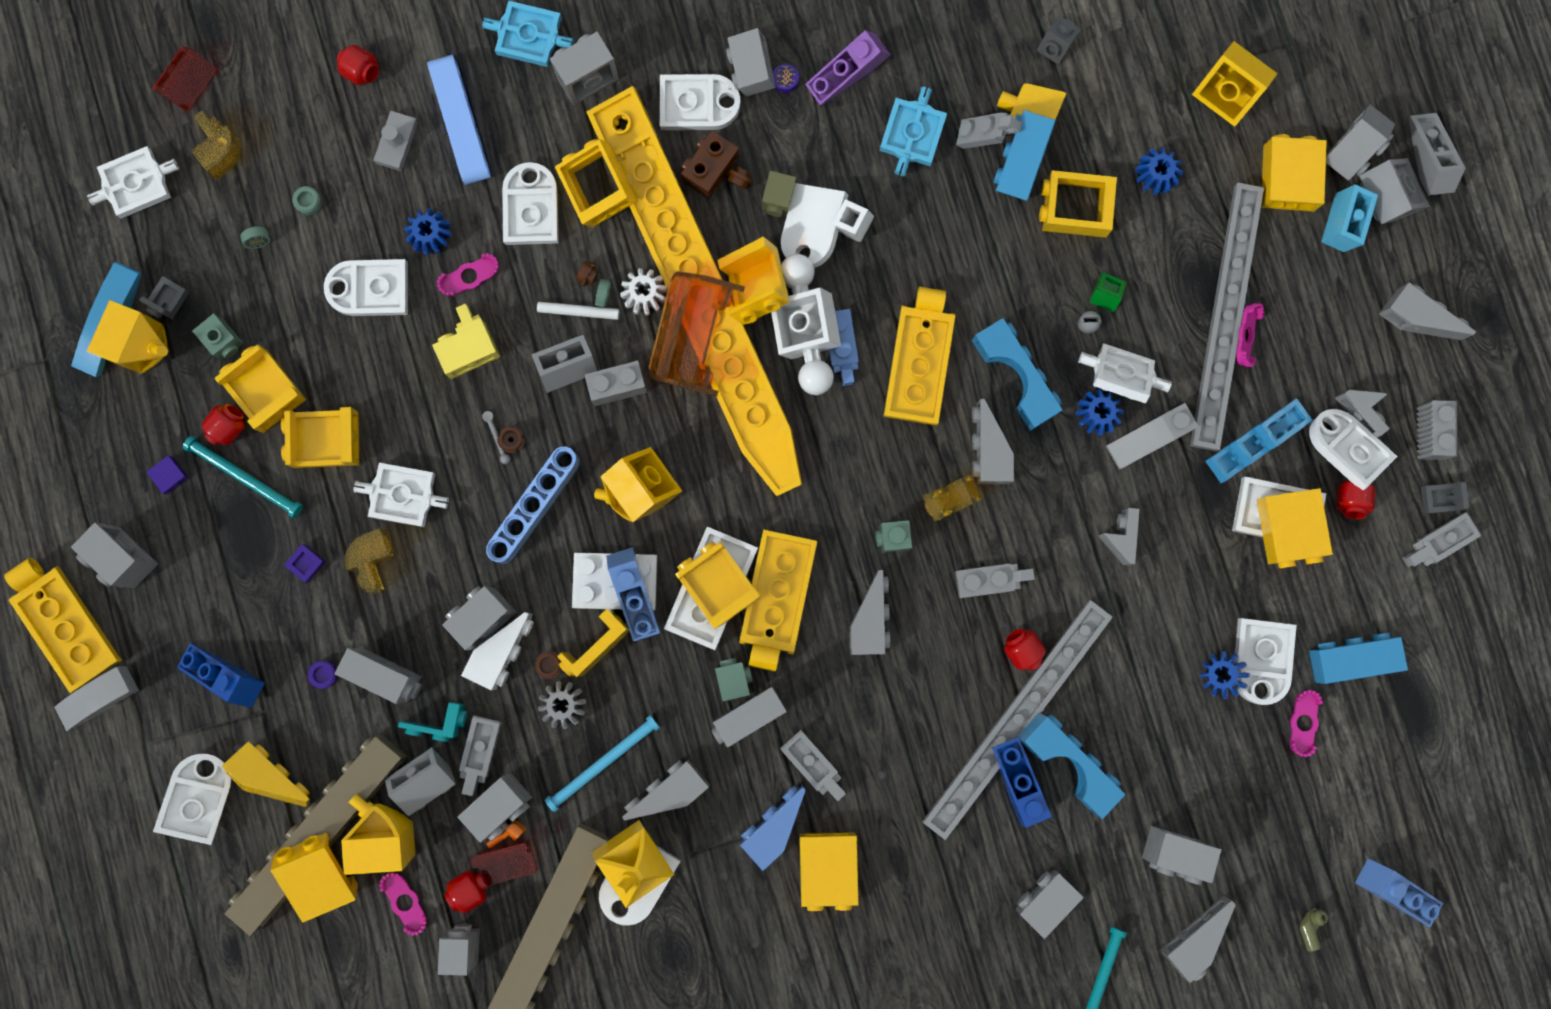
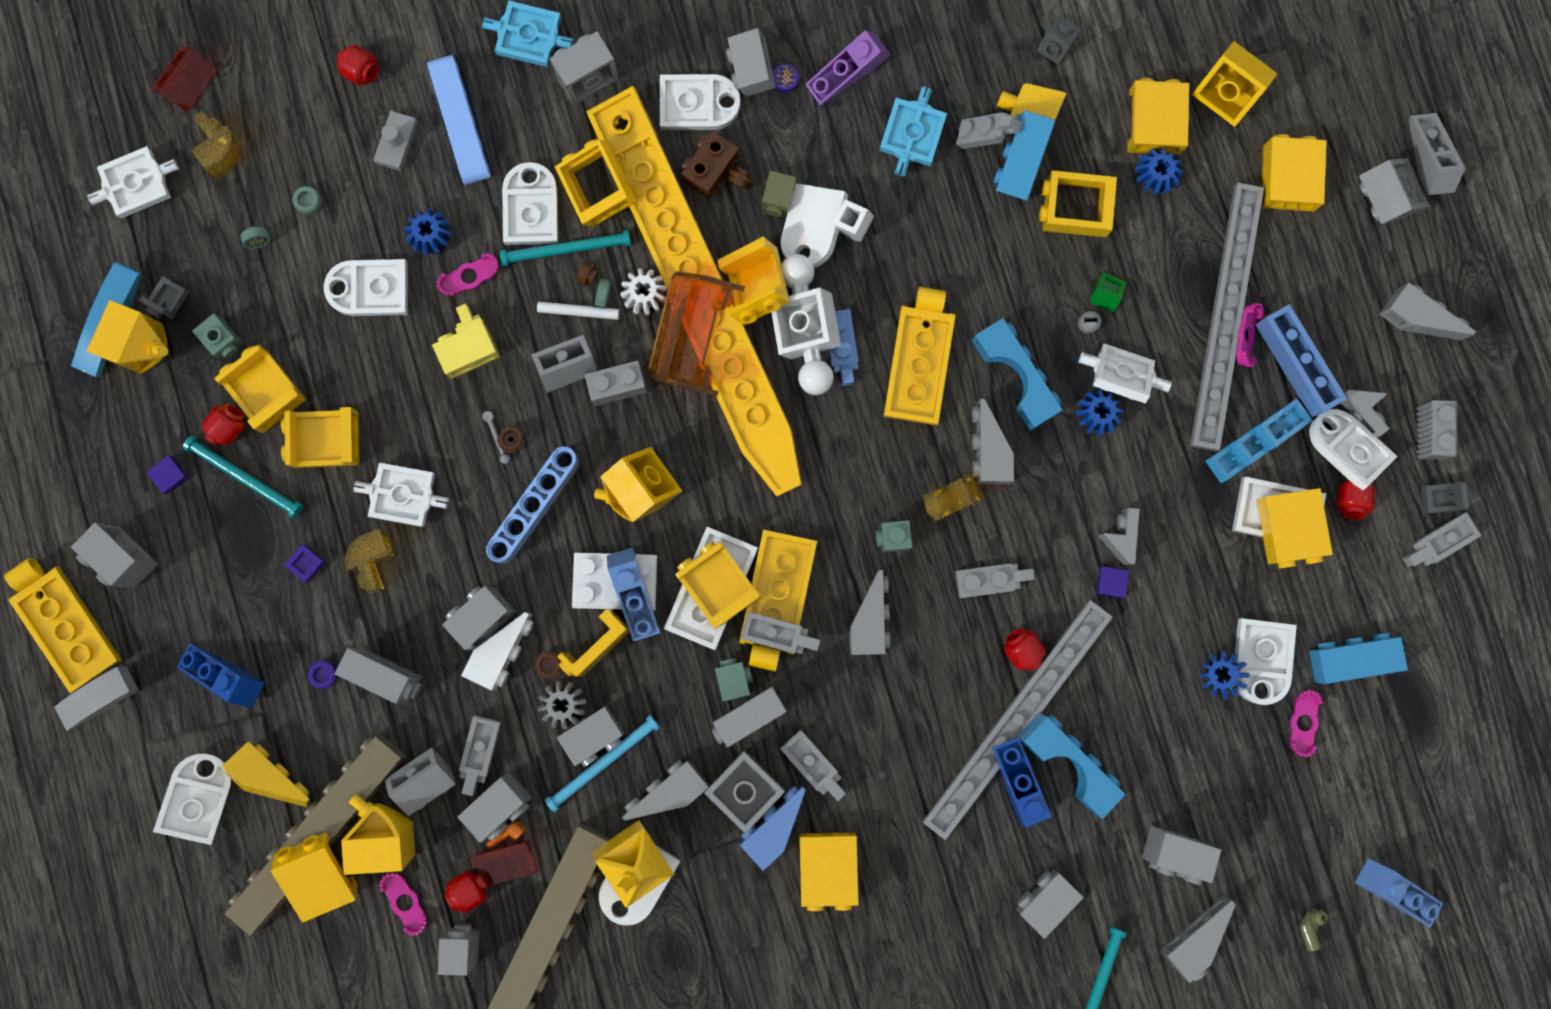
(454, 719): teal bracket -> none
(563, 248): none -> teal bar
(591, 736): none -> light grey brick
(744, 791): none -> light grey brick
(777, 634): none -> light grey hinge
(1112, 582): none -> dark purple tile
(1152, 436): light grey slope -> none
(1159, 116): none -> yellow panel
(1301, 361): none -> medium blue brick
(1349, 218): medium azure brick -> none
(1364, 138): light grey brick -> none

